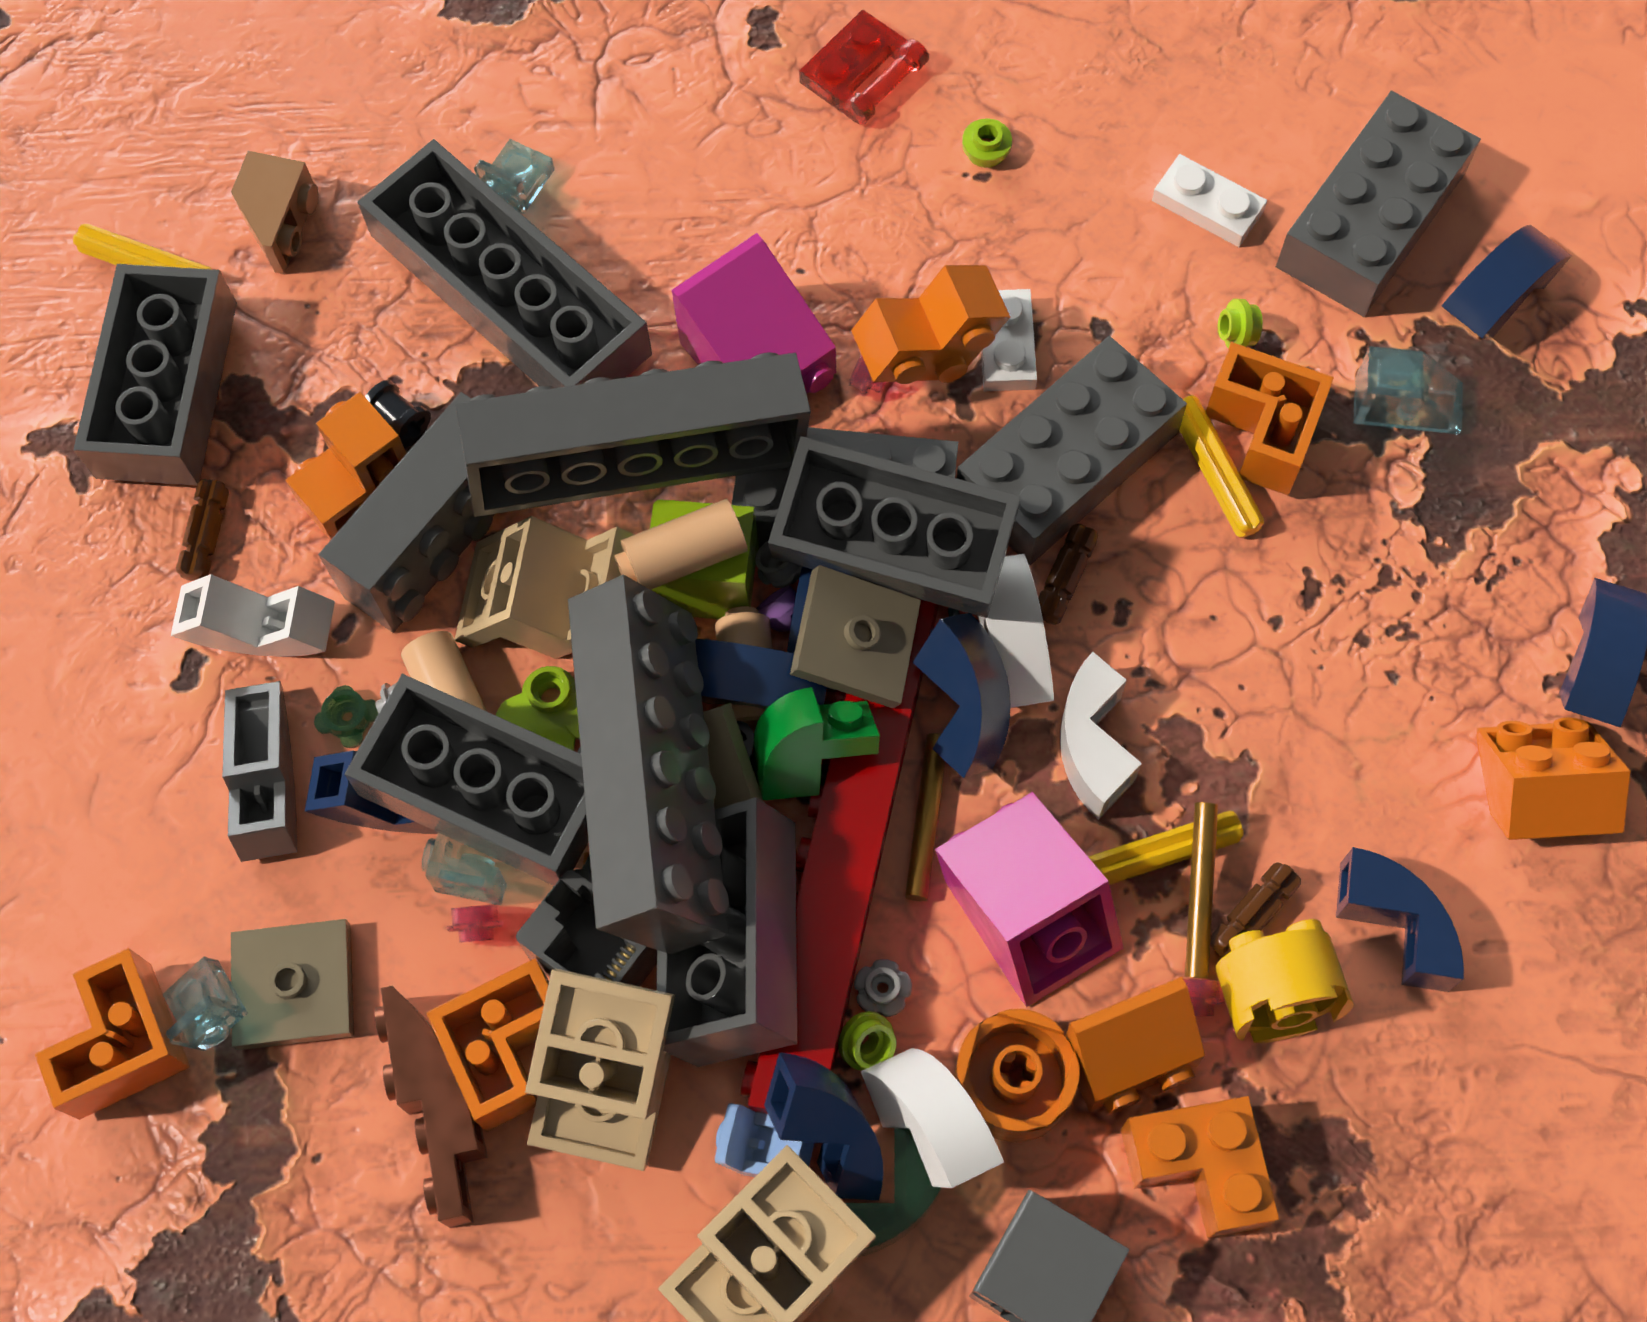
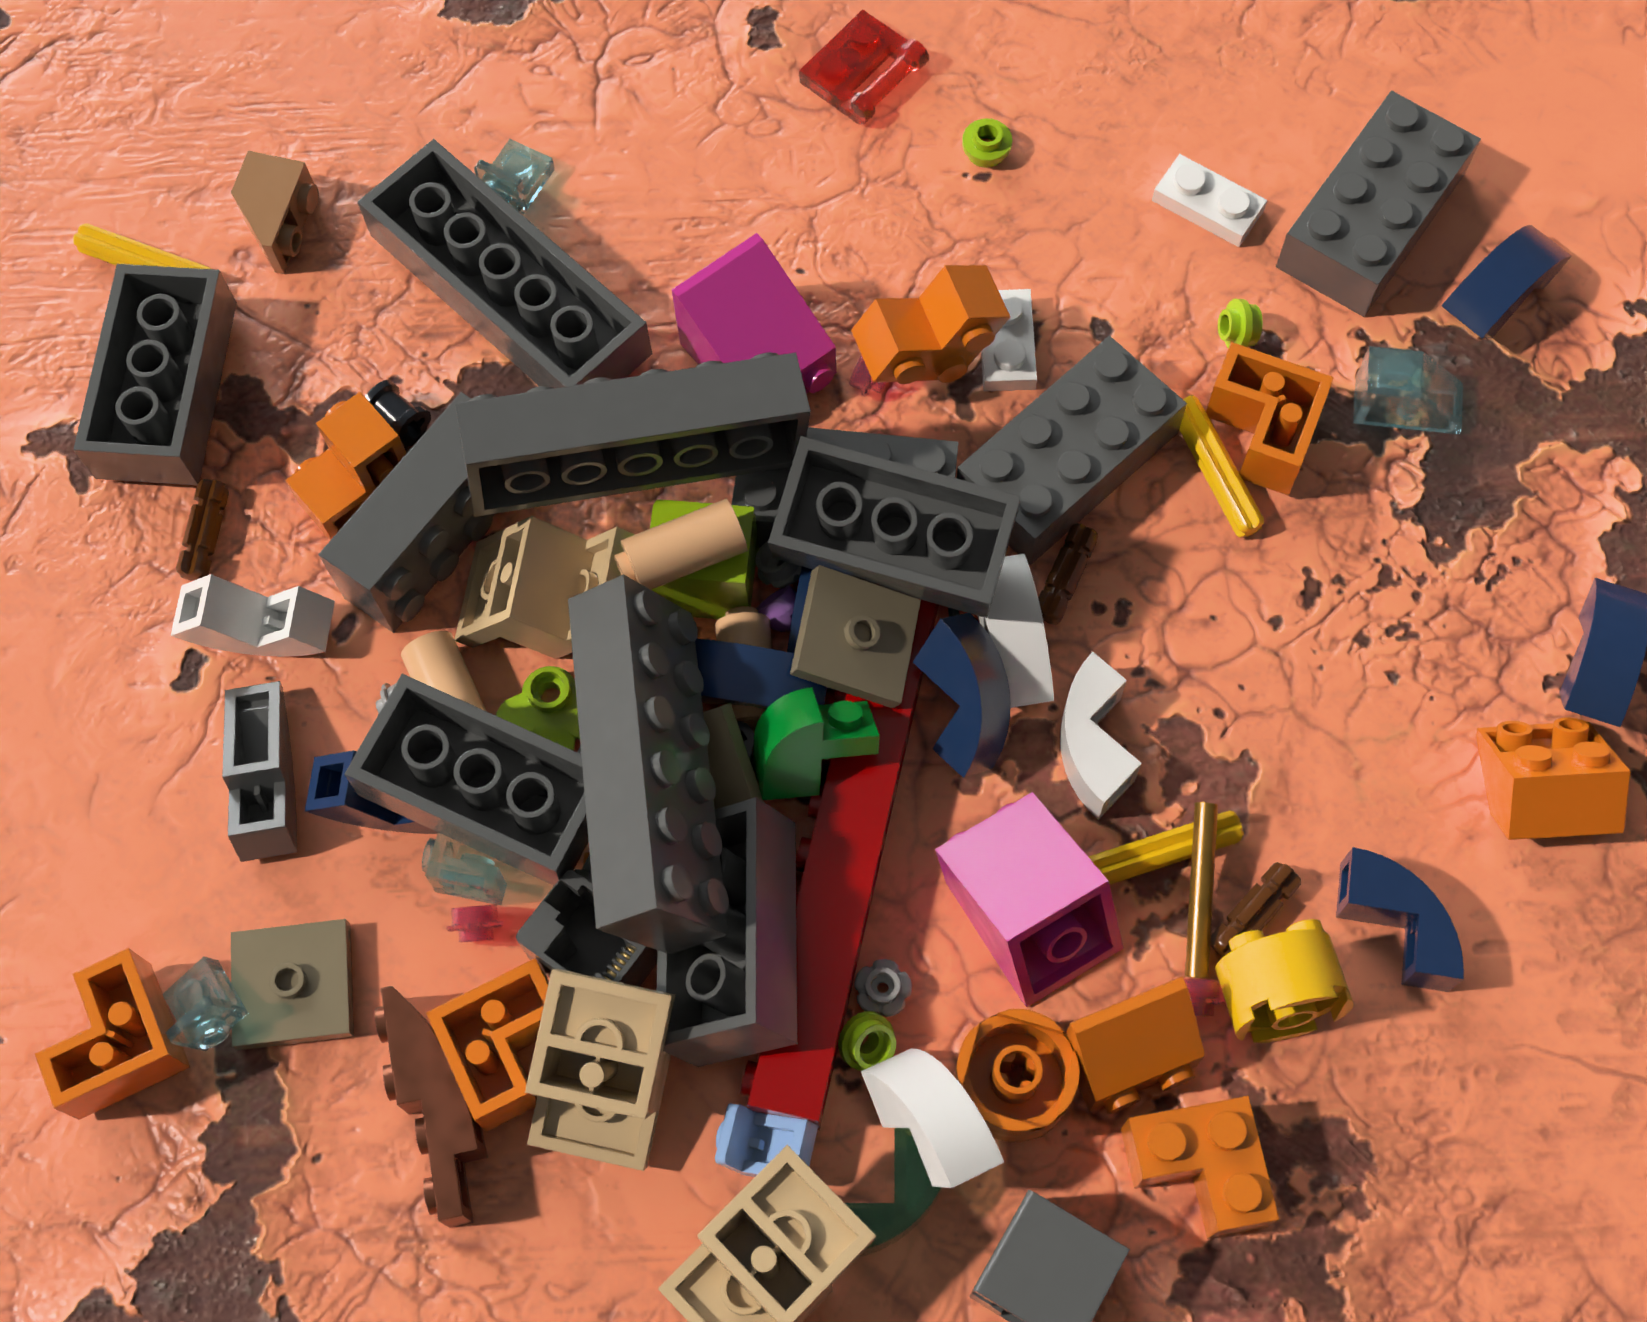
(334, 707): clear green plate -> none
(818, 1107): dark blue brick -> none
(925, 822): pearl gold bar -> none

